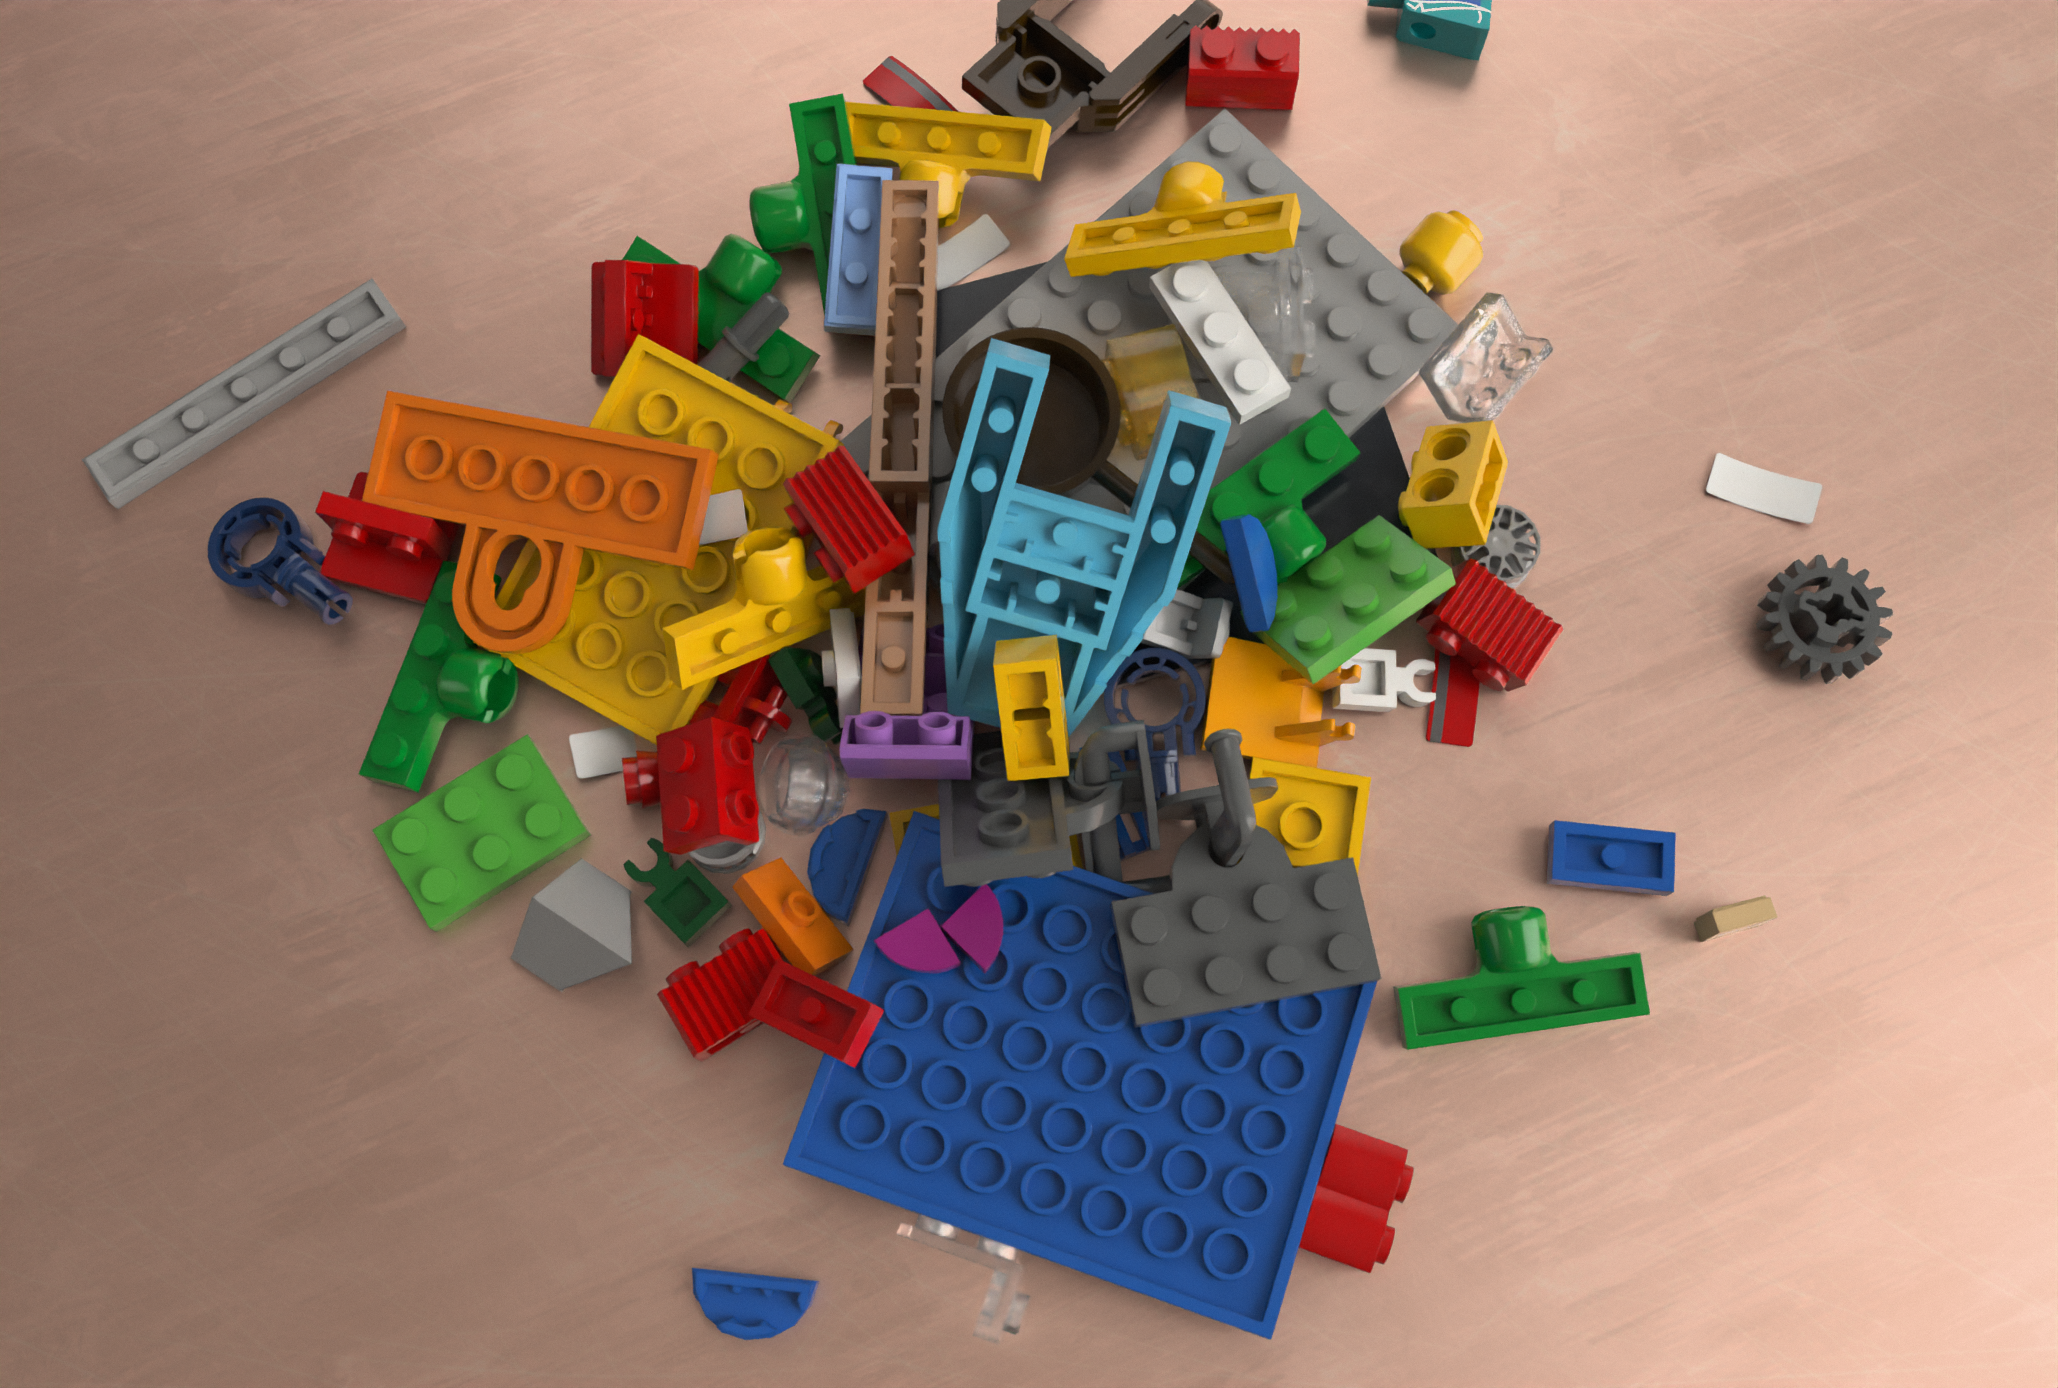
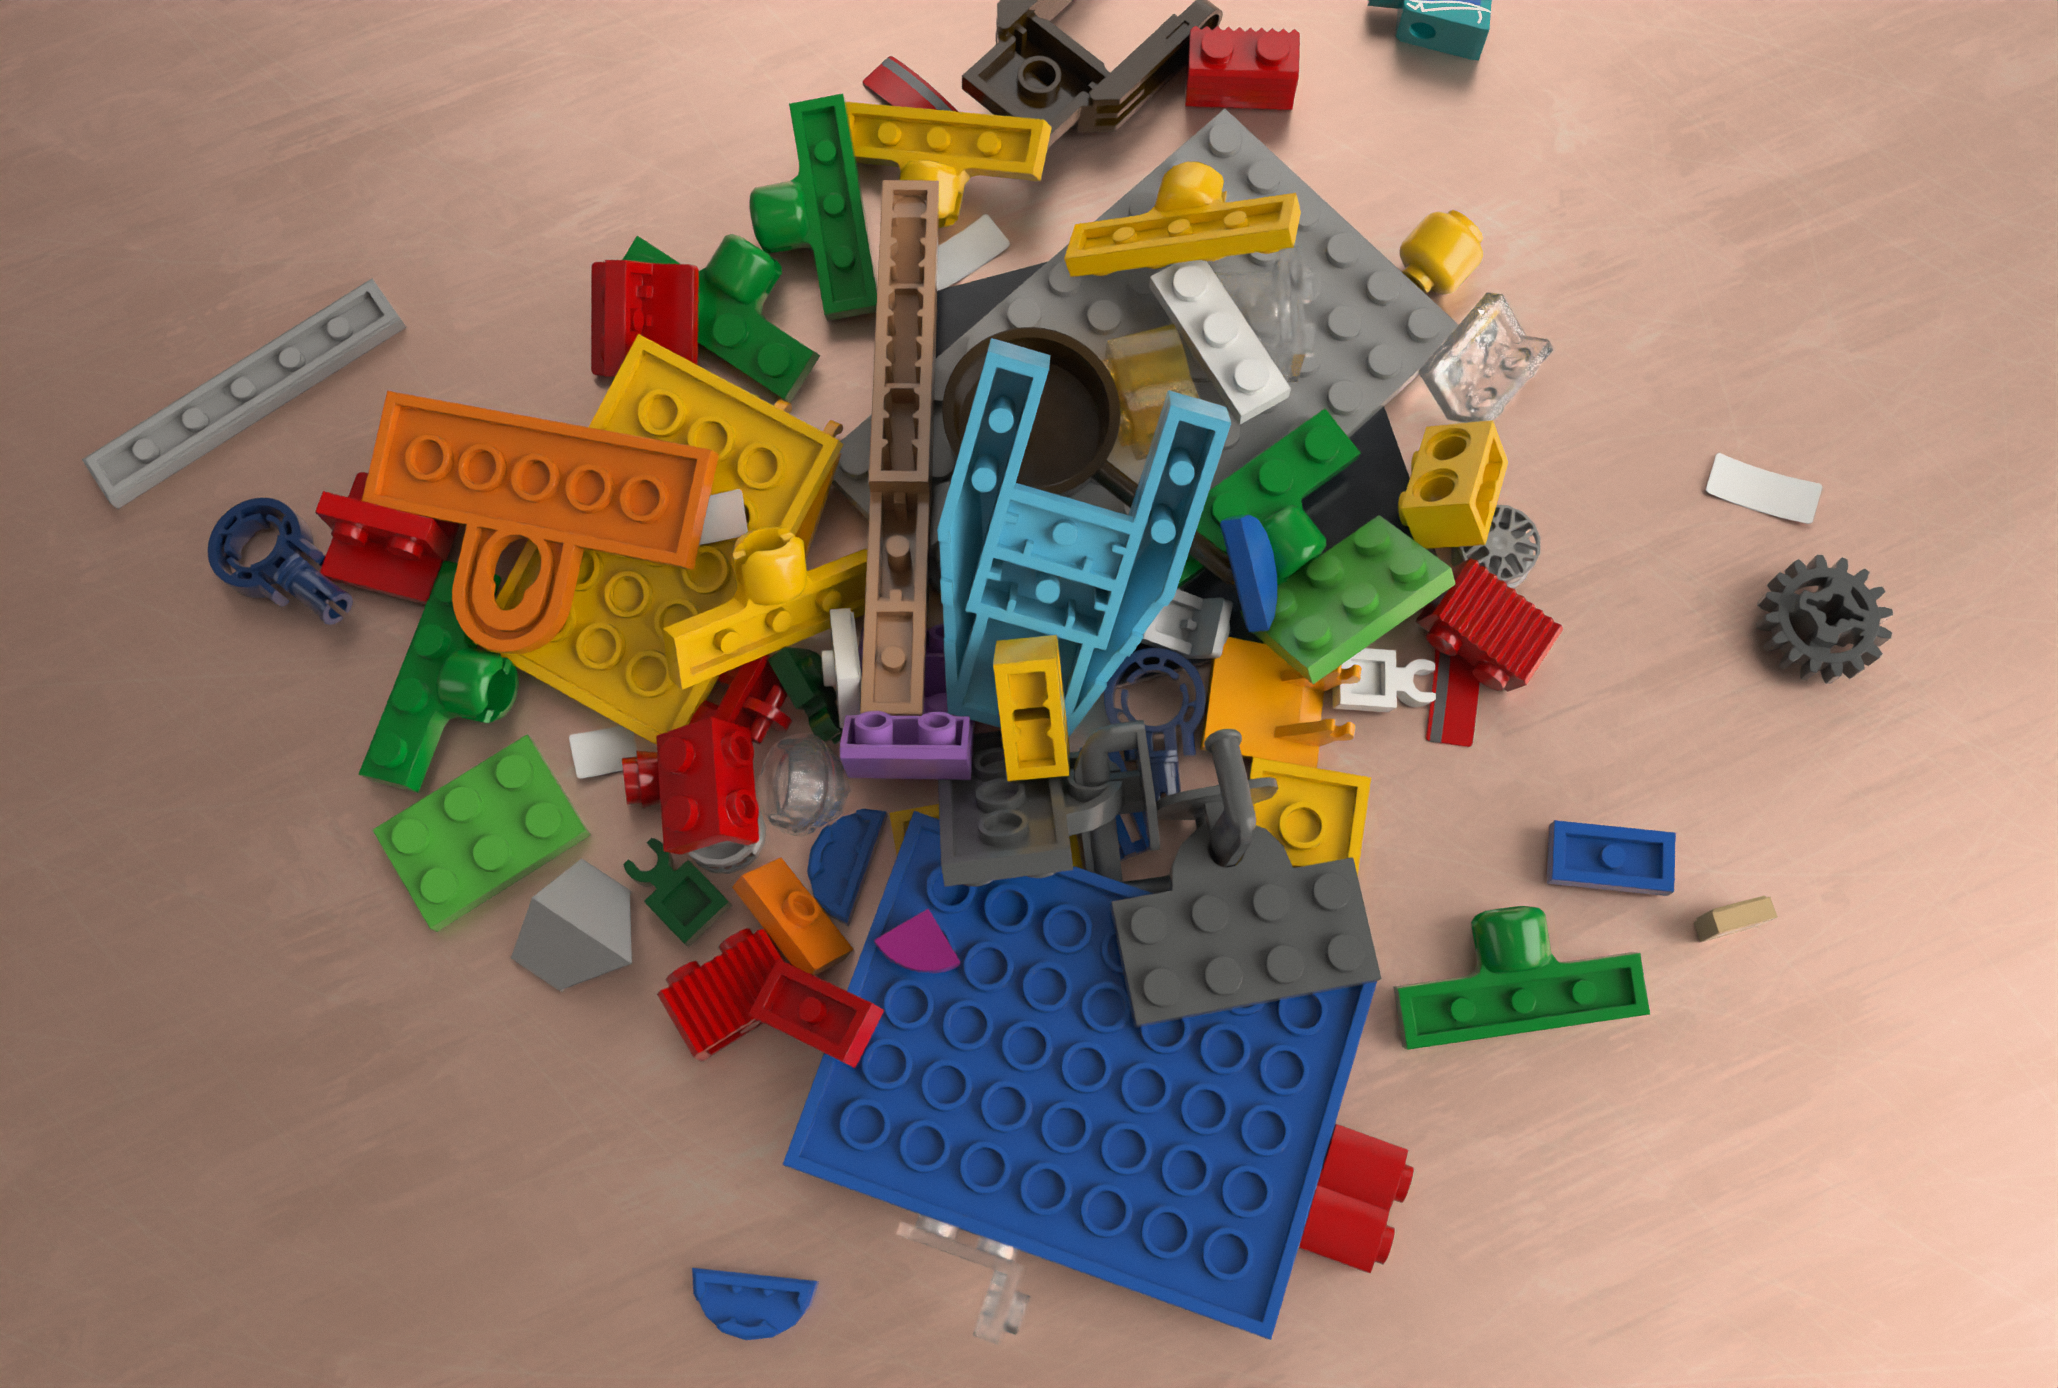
(745, 338): dark grey axle -> none
(848, 519): red brick -> none
(854, 250): light blue tile -> none
(977, 928): magenta tile -> none

